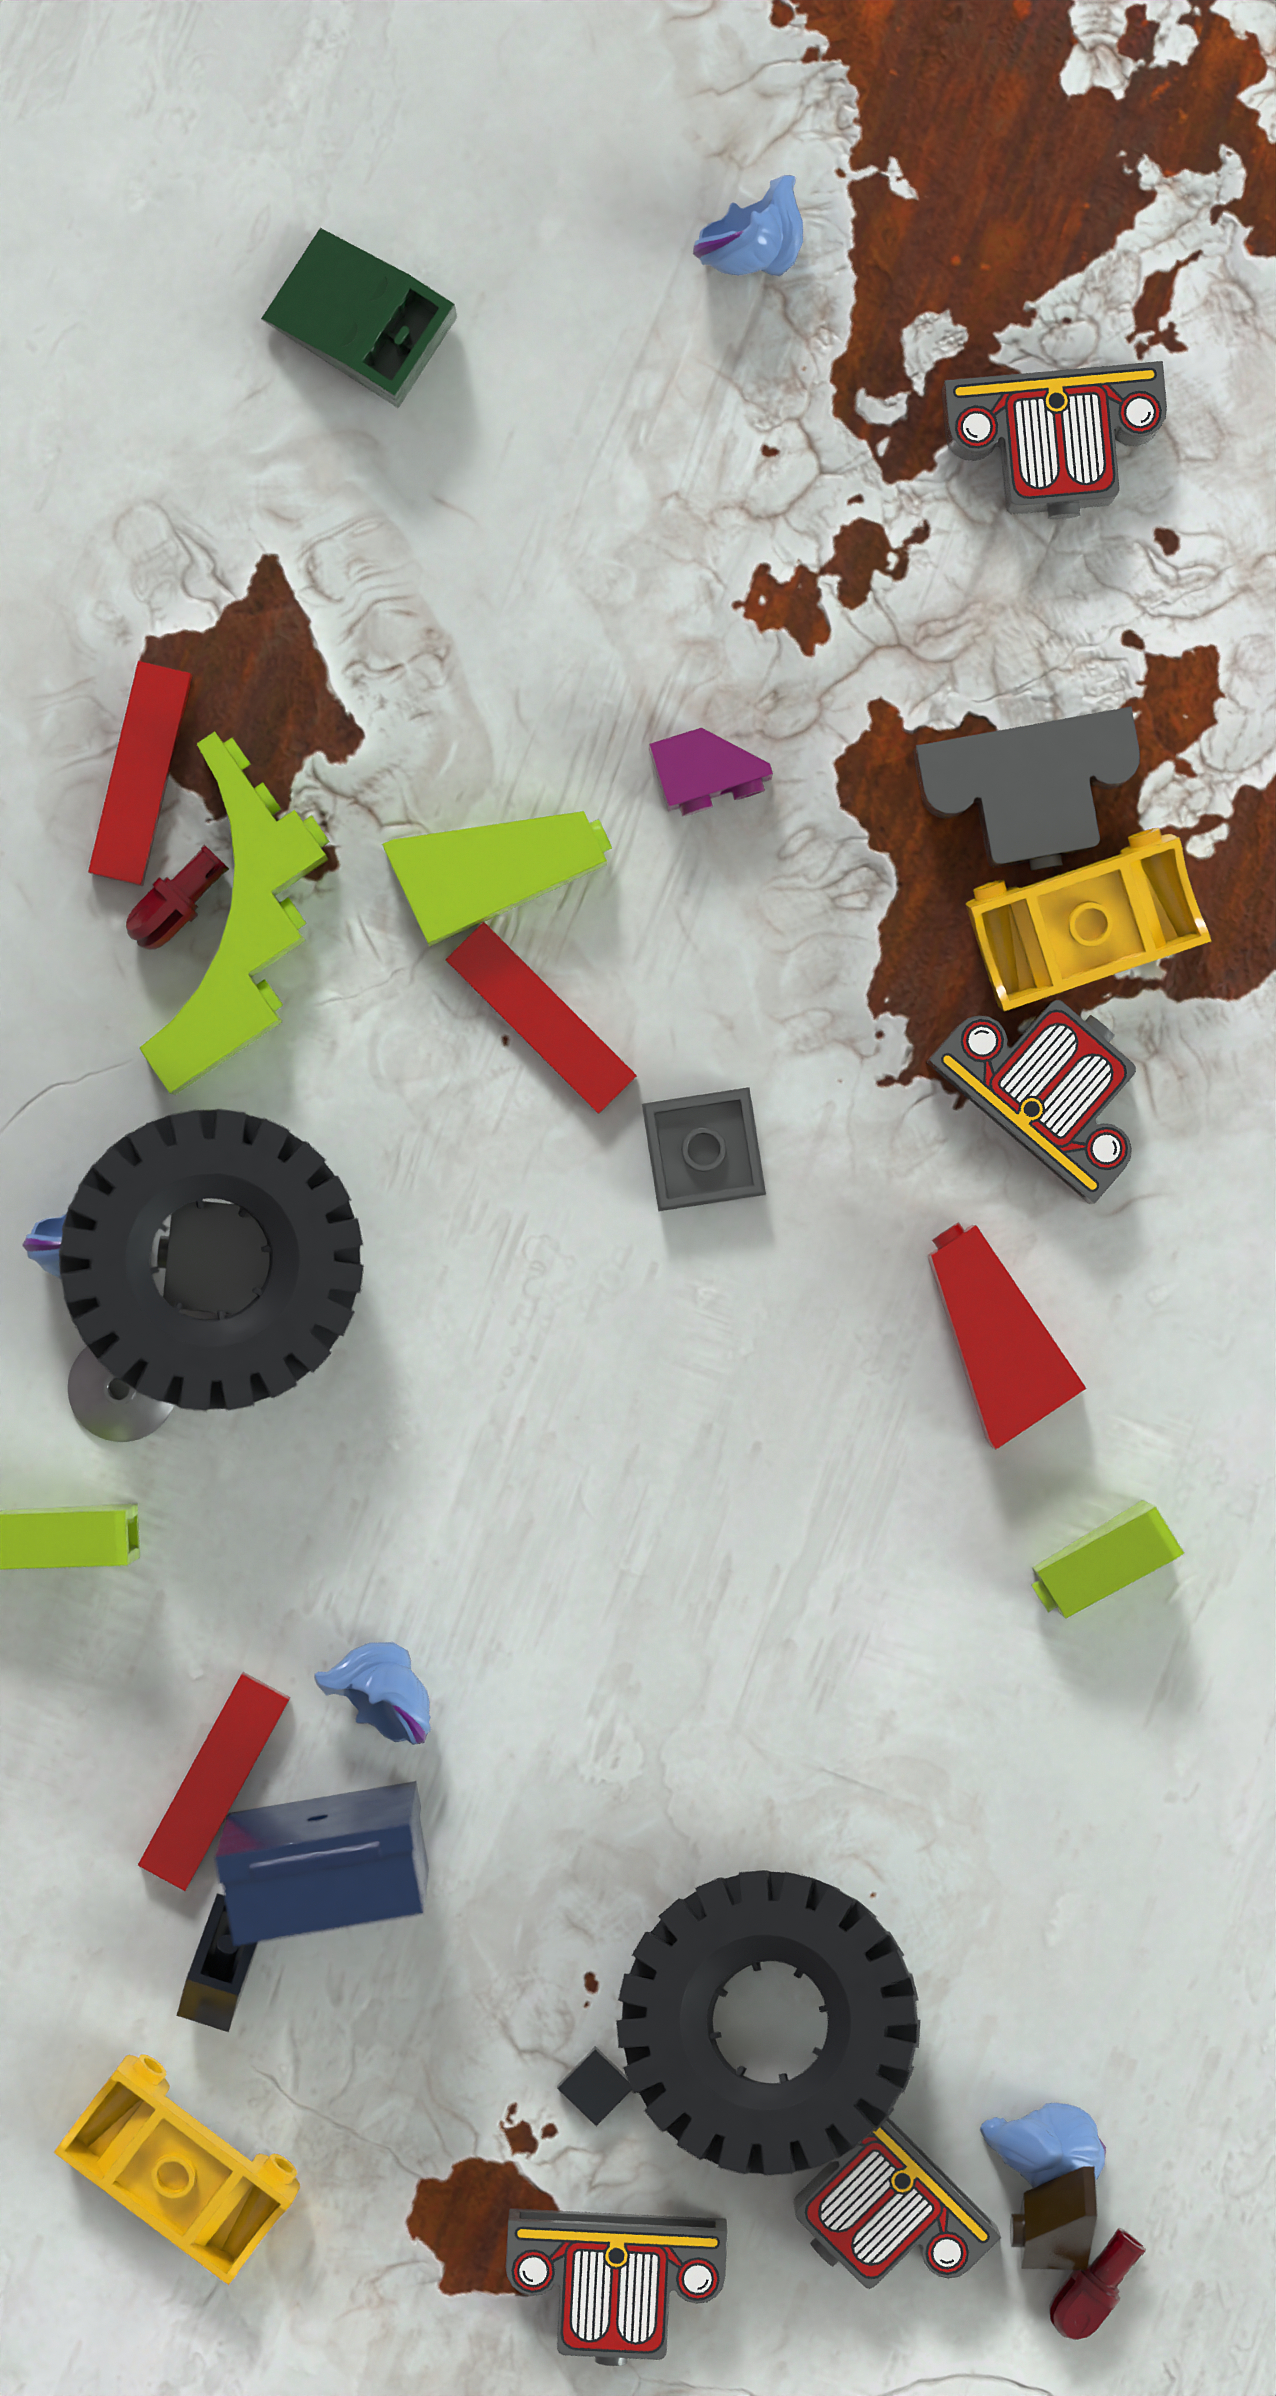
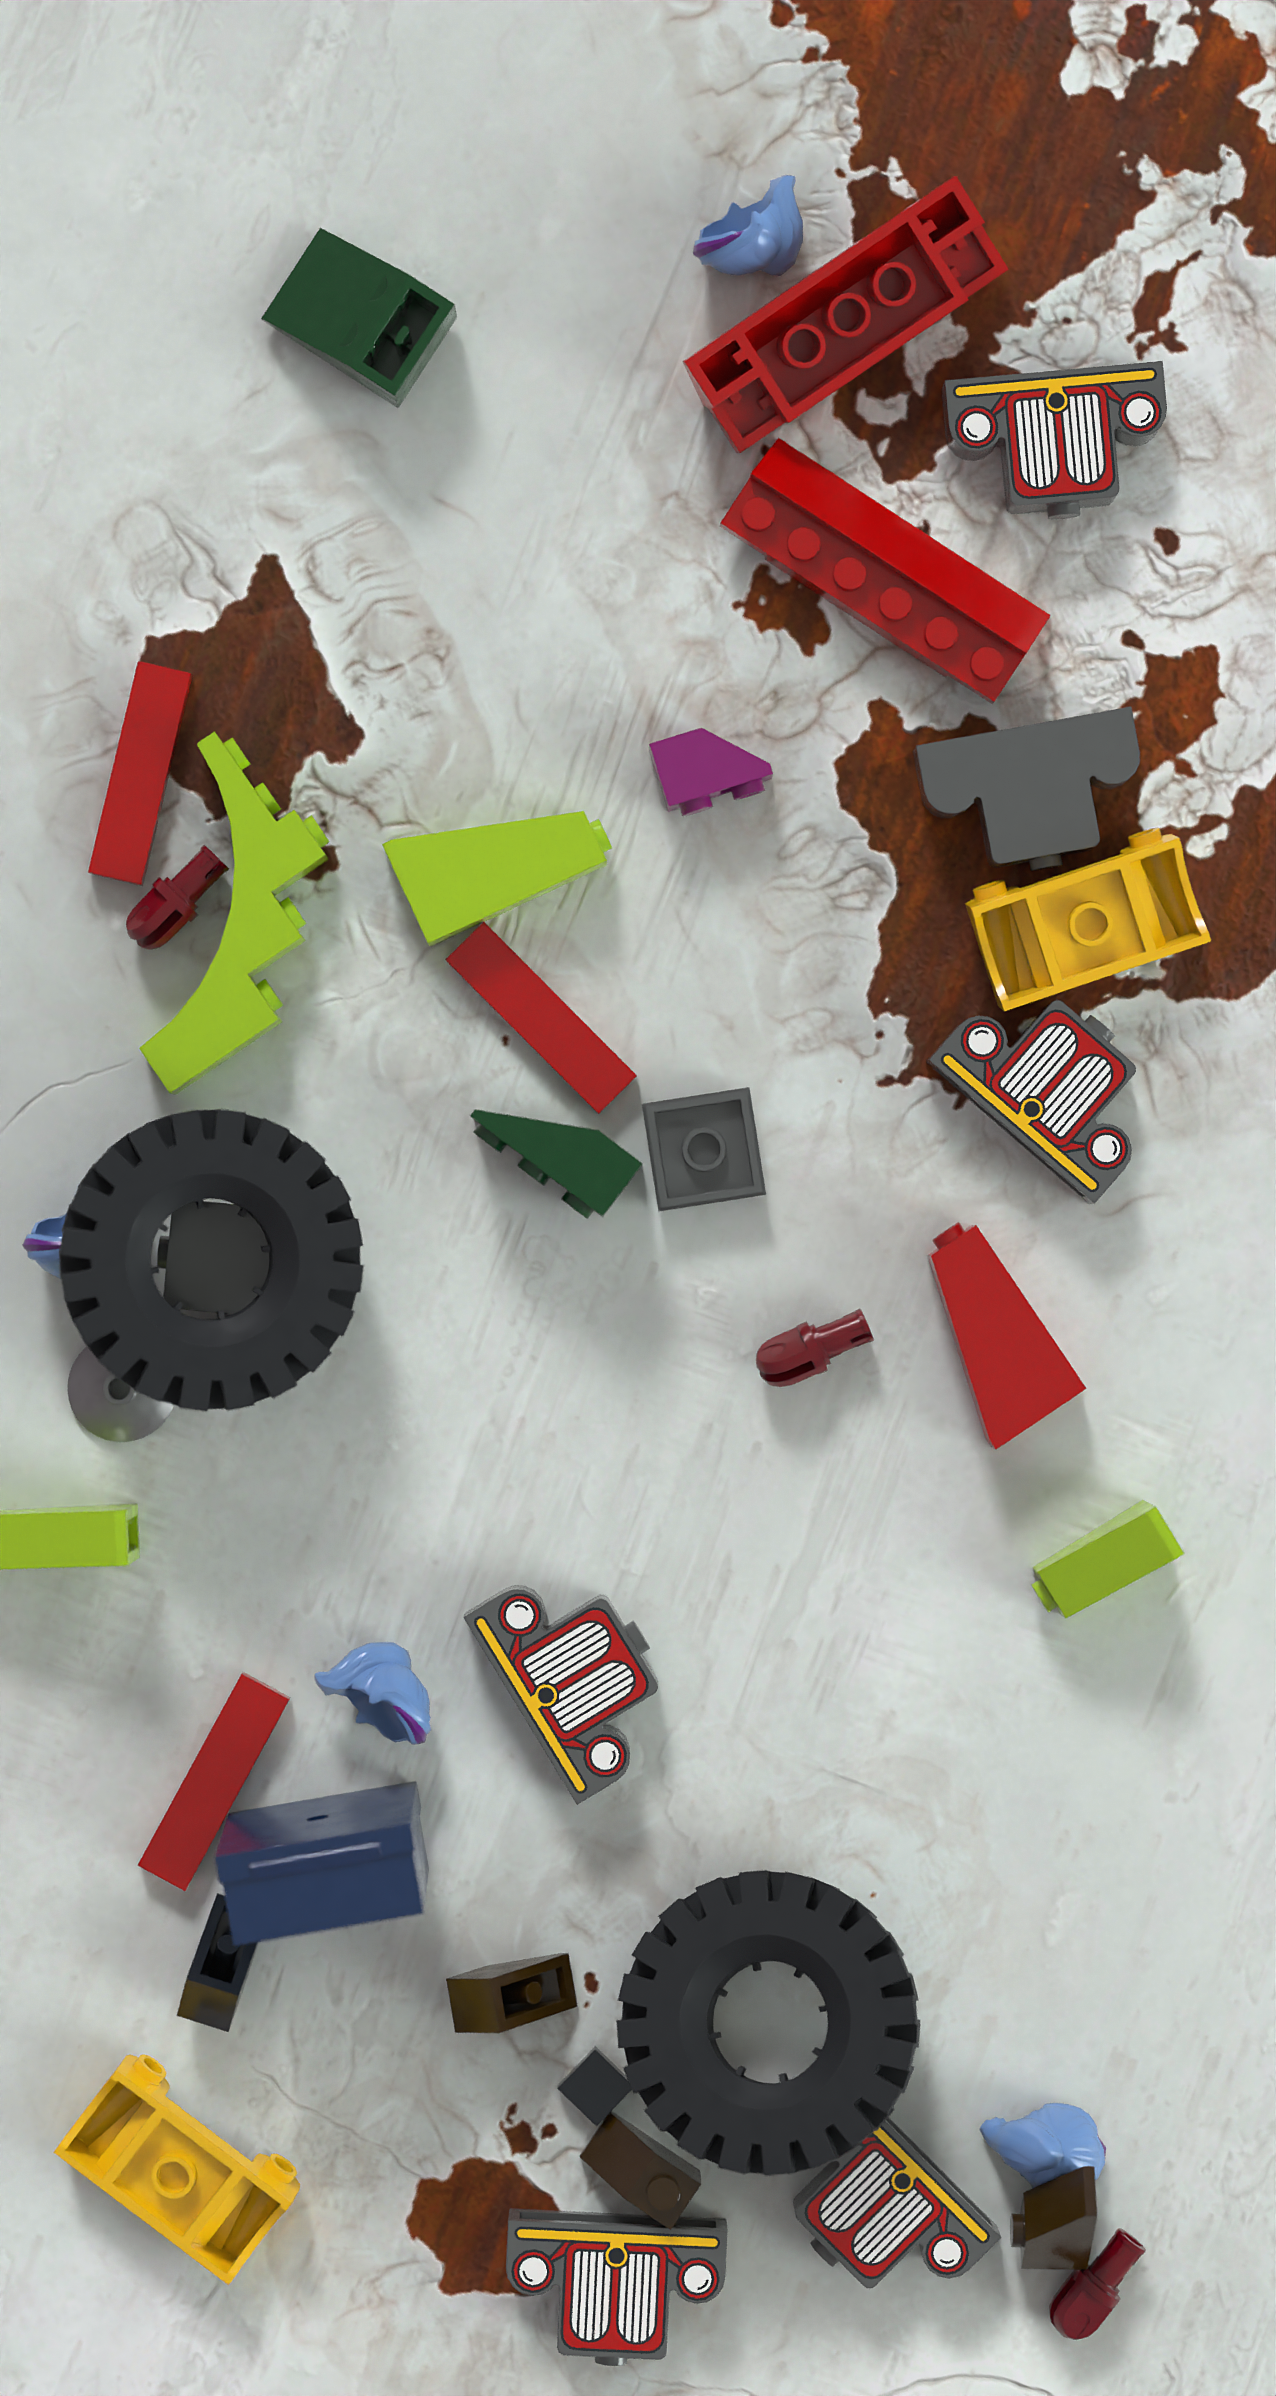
(511, 1994): none -> dark brown slope
(568, 1679): none -> brick
(575, 1157): none -> dark green slope
(642, 2169): none -> dark brown slope
(807, 1349): none -> dark red arm
(845, 316): none -> red slope
(884, 571): none -> red slope

